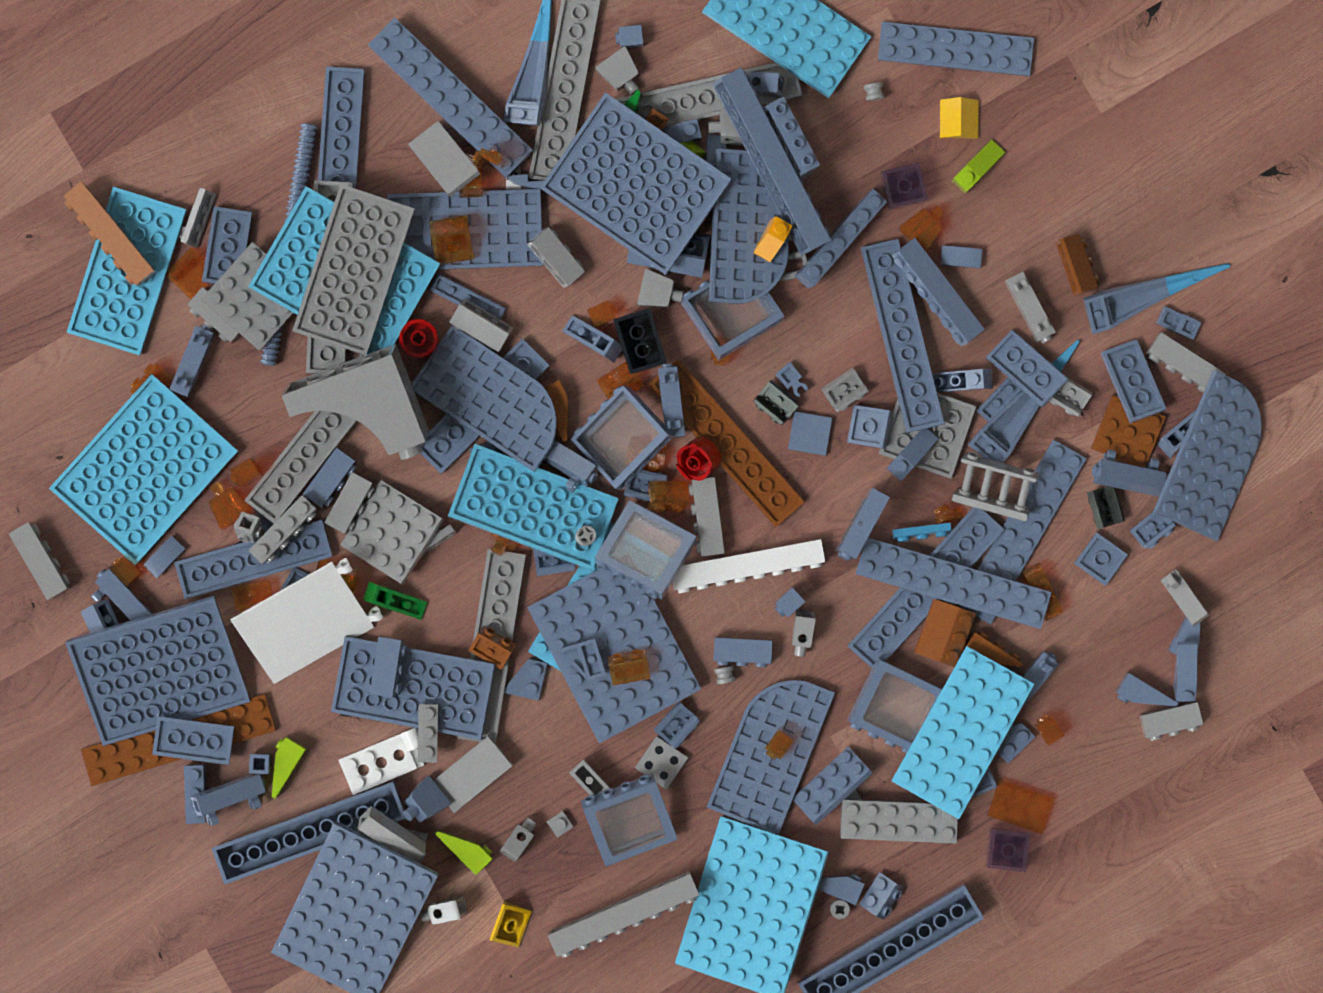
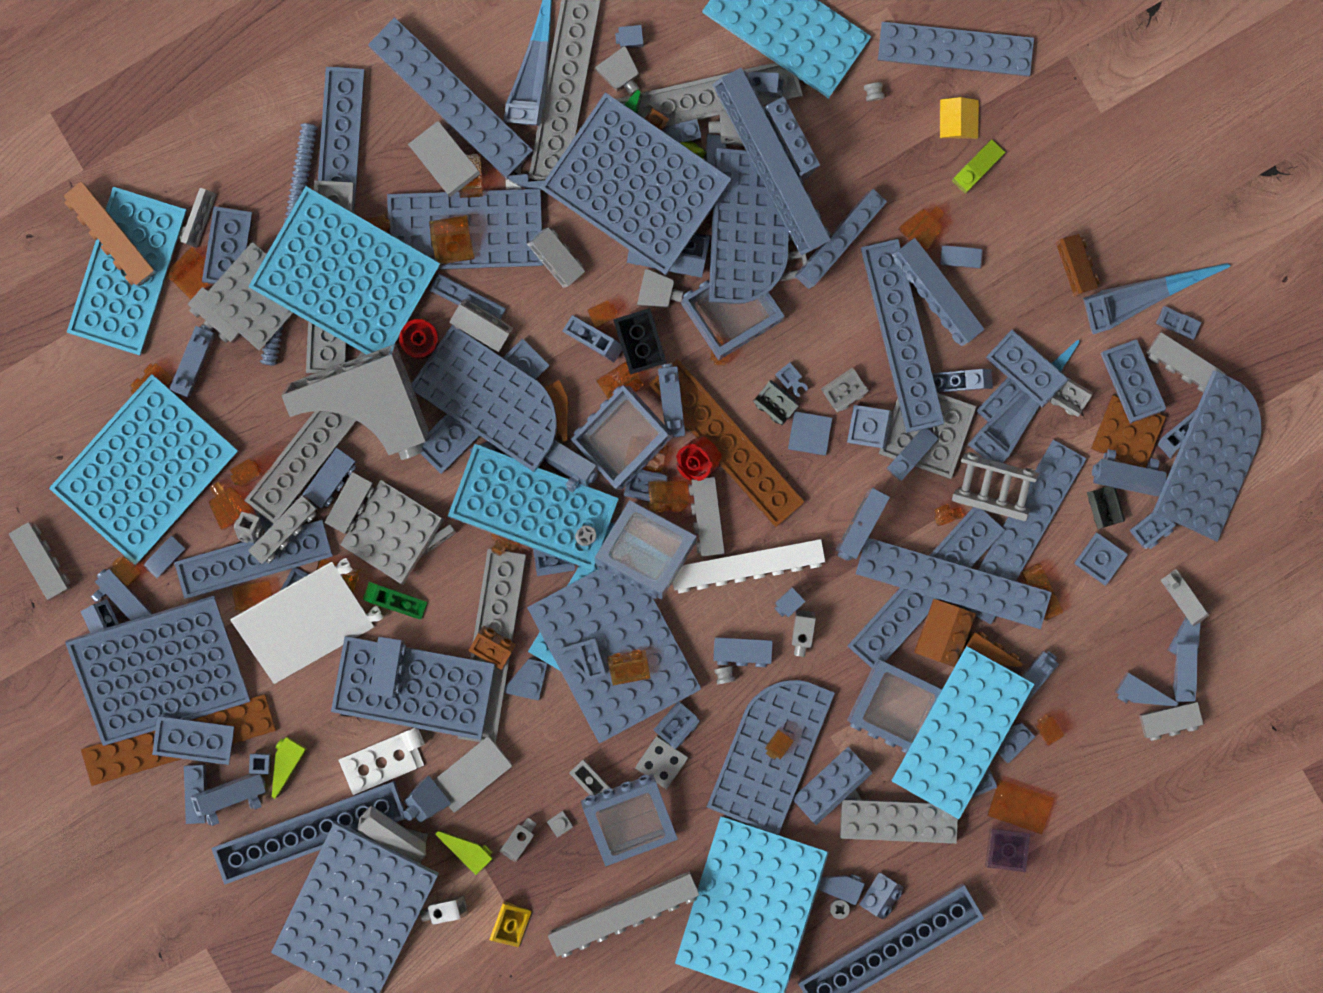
(353, 269): light grey plate -> none
(427, 732): light grey plate -> none
(492, 156): clear orange bracket -> none
(772, 238): light orange slope -> none
(903, 186): clear purple brick -> none
(921, 532): dark azure plate -> none
(1030, 307): light grey brick -> none

